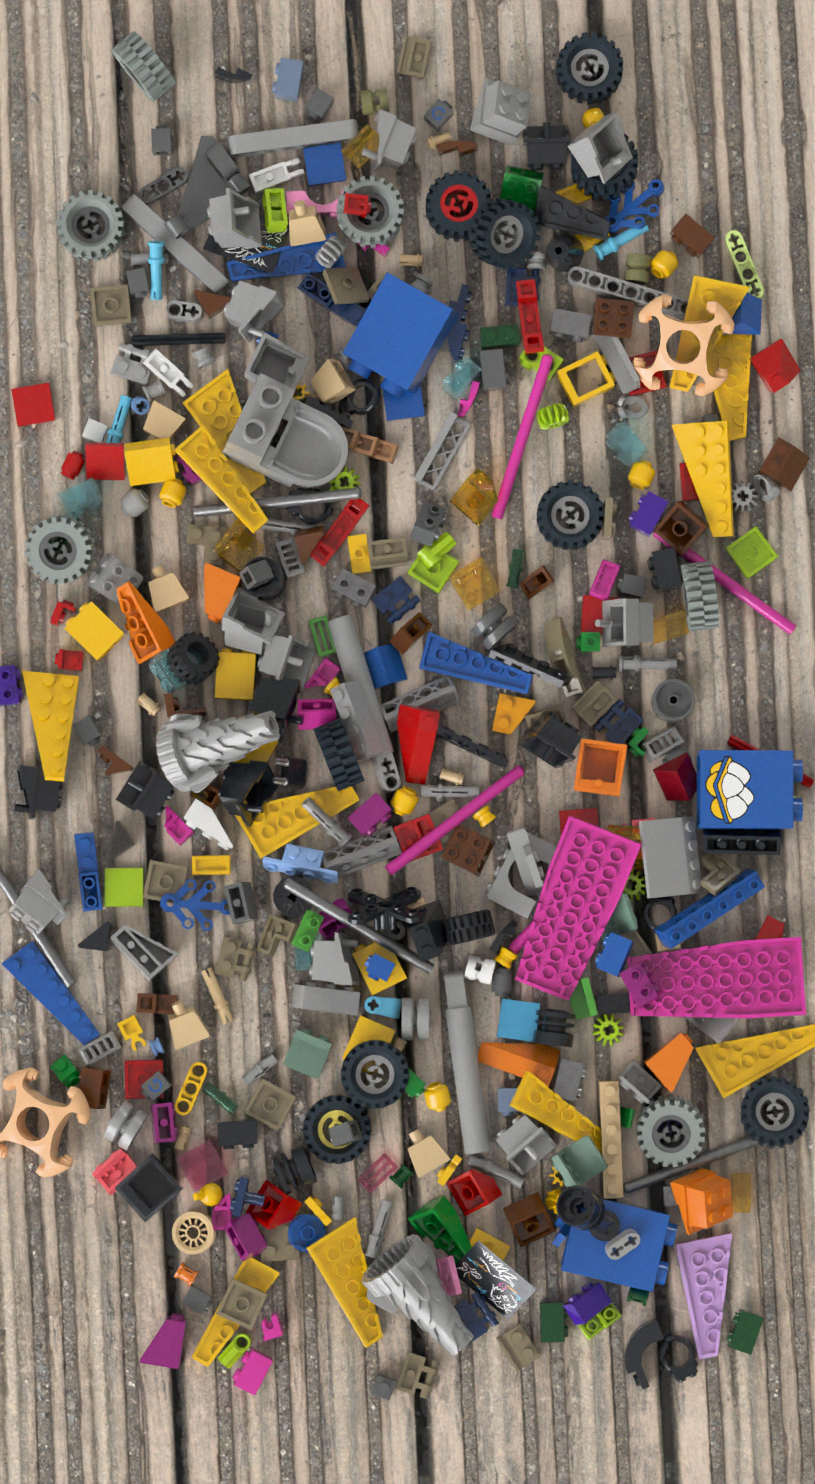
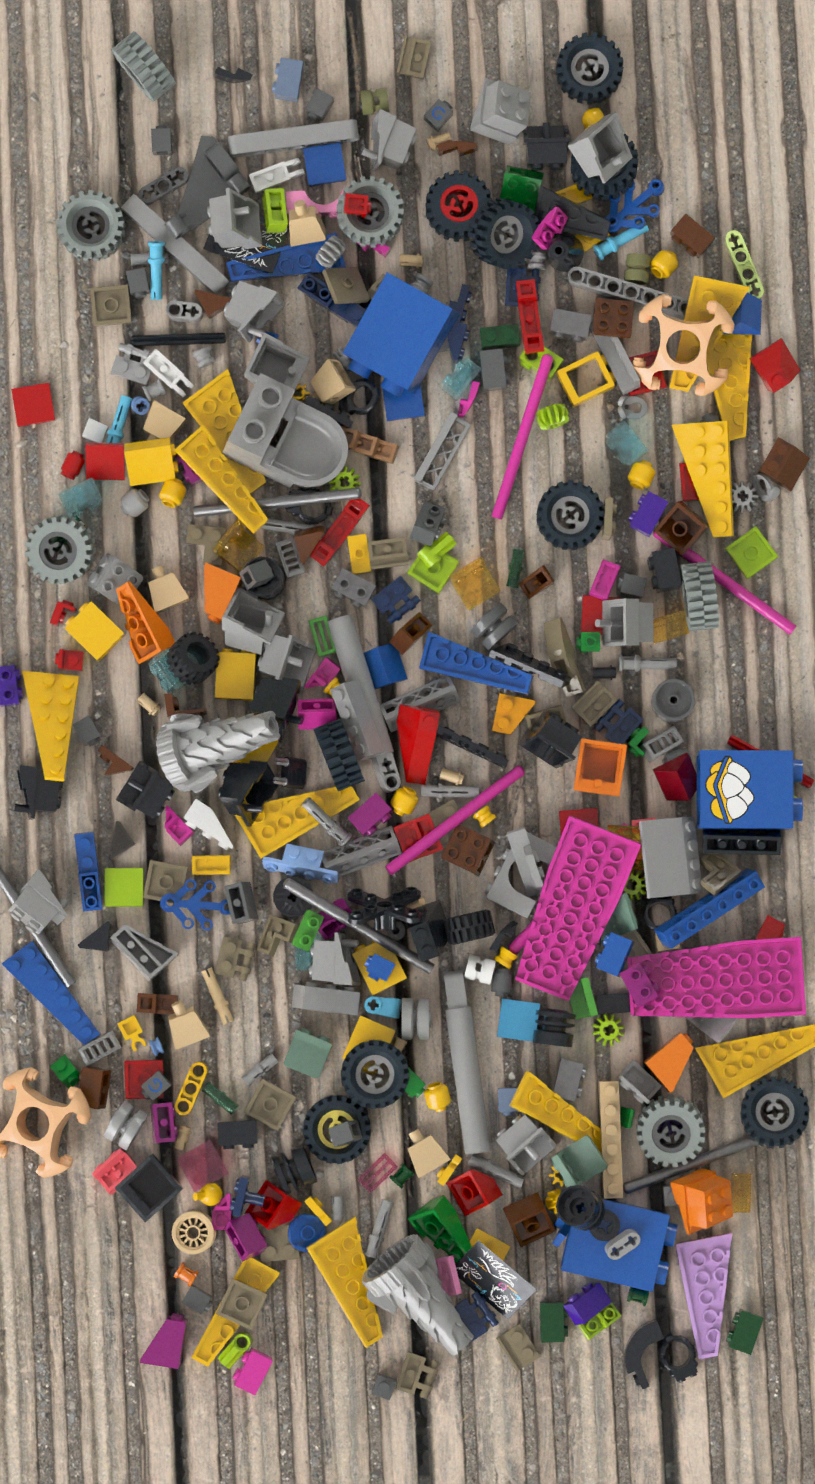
(208, 796): reddish brown slope -> none
(272, 1330): dark pink hinge -> none
(366, 138): clear yellow panel -> none
(476, 497): clear yellow slope -> none
(521, 1057): orange wedge -> none
(551, 224): none -> dark pink slope

